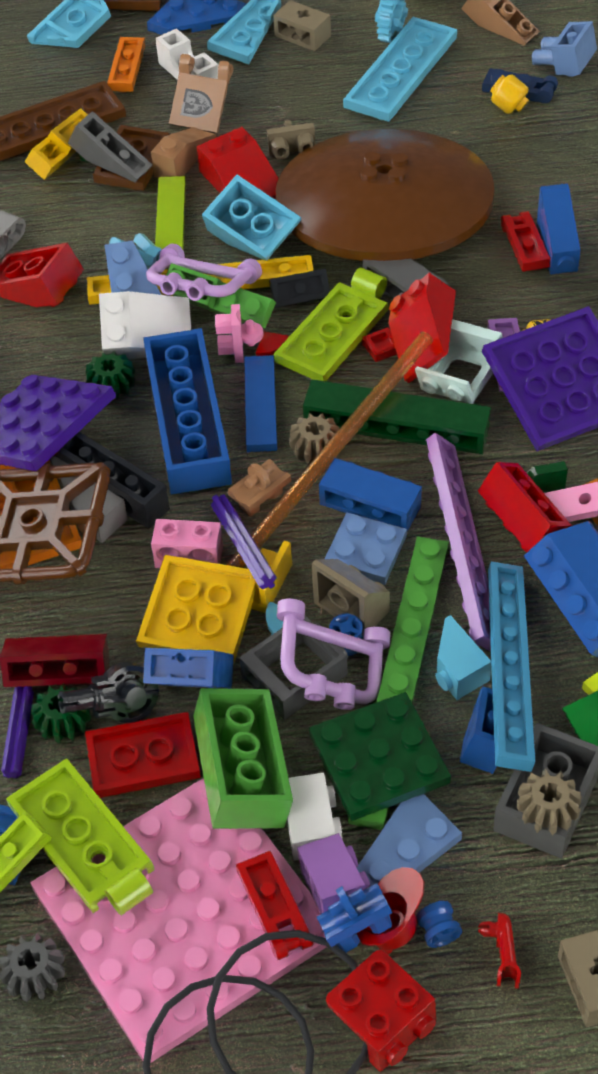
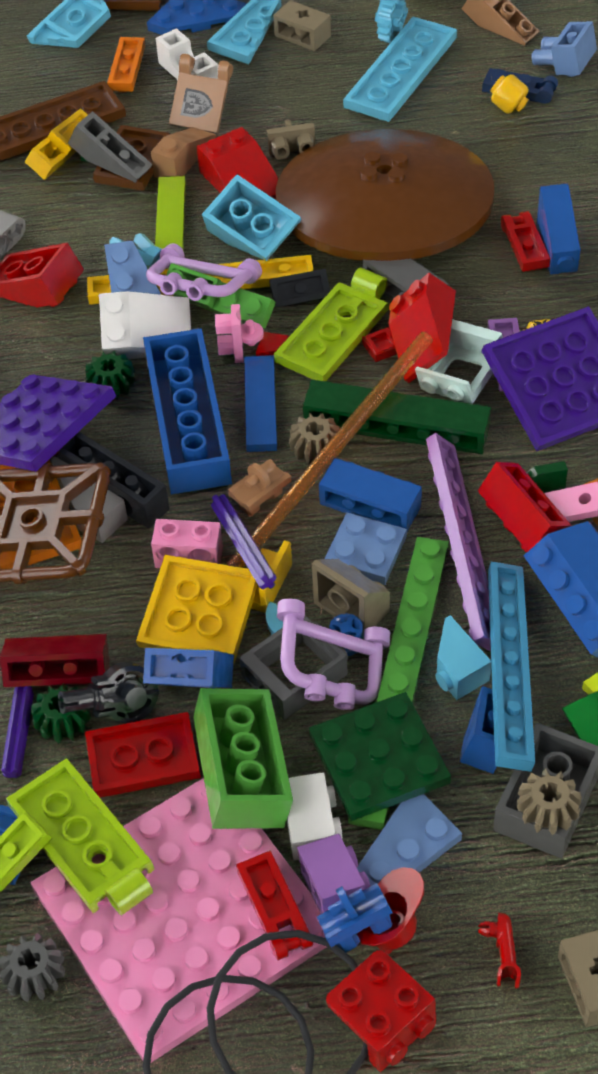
(438, 924): blue wheel -> none

